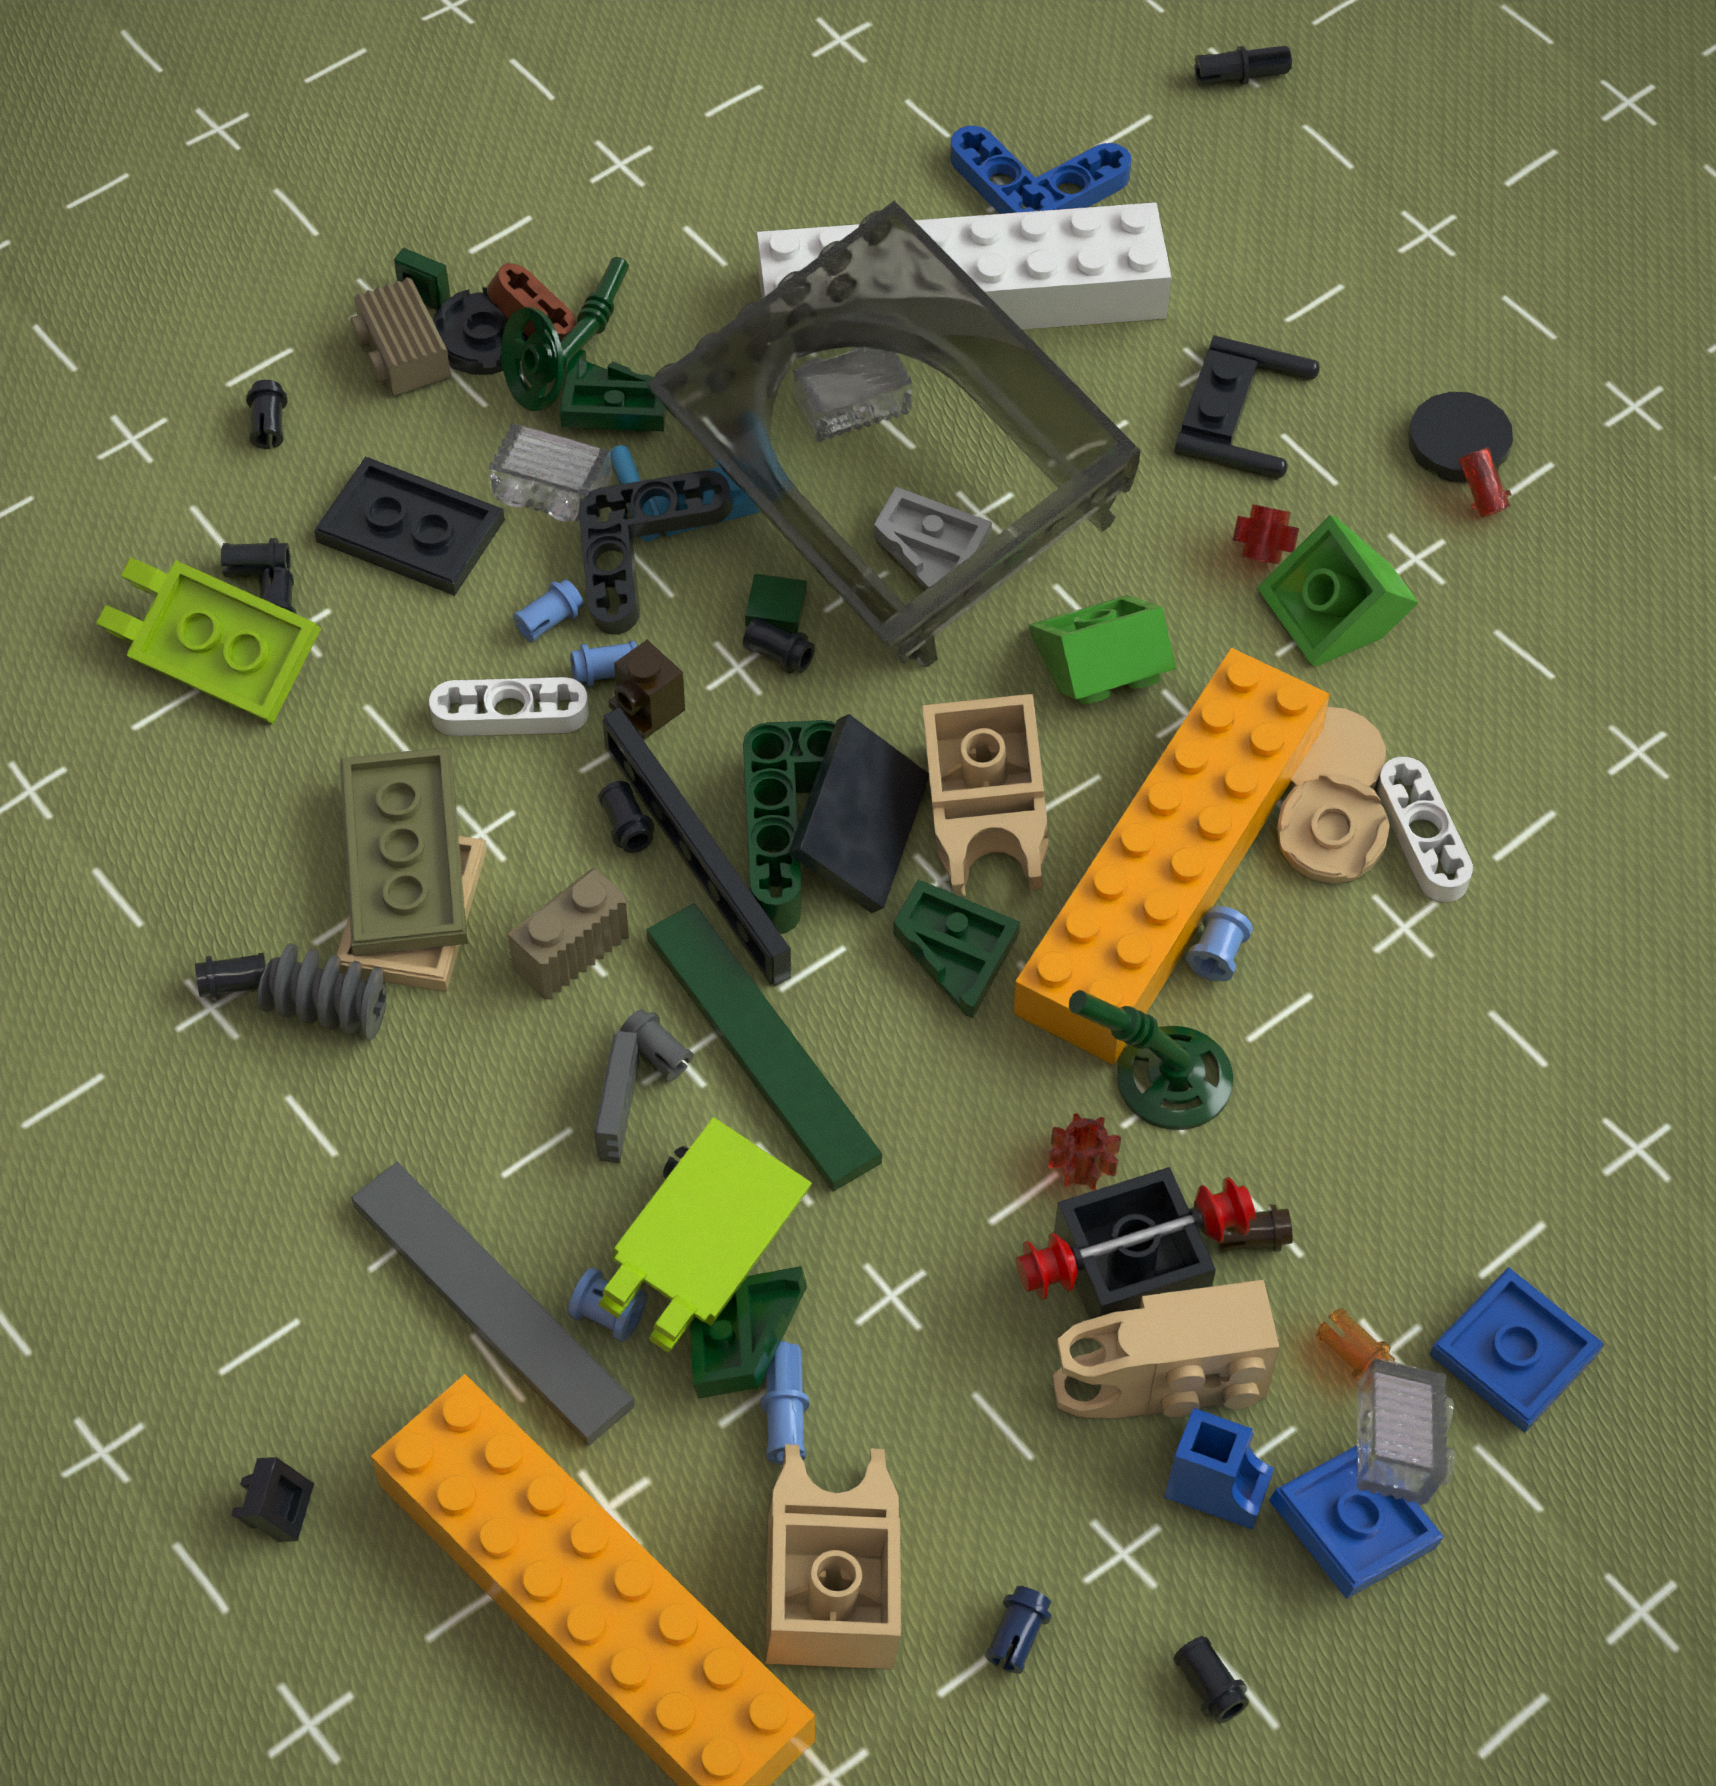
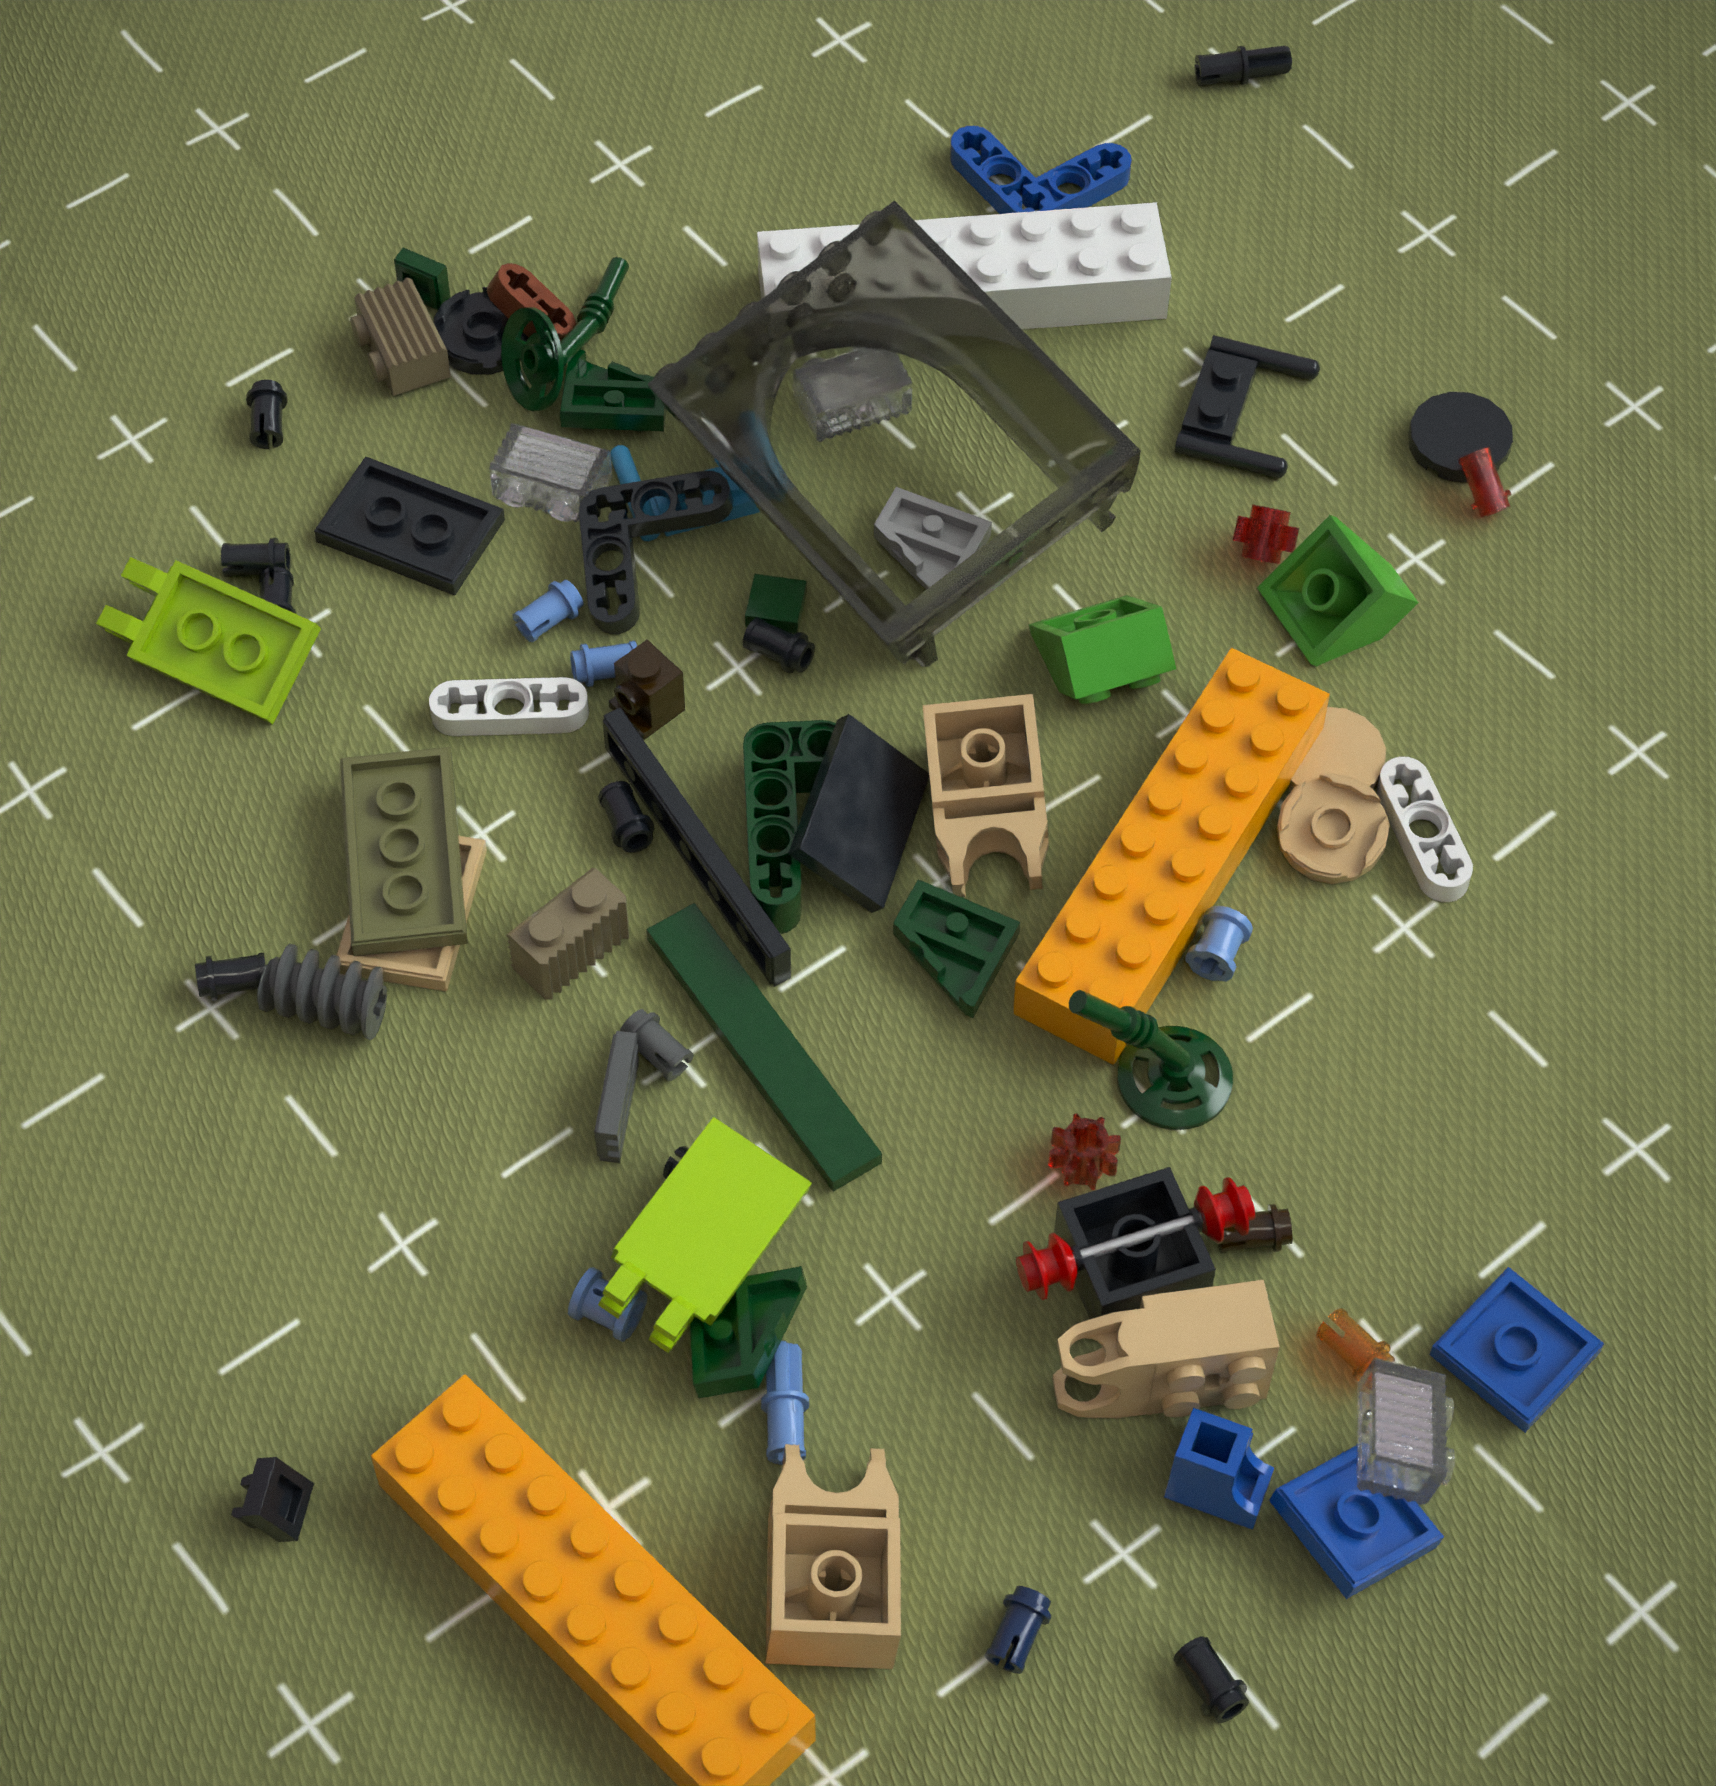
(493, 1303): dark grey tile -> none

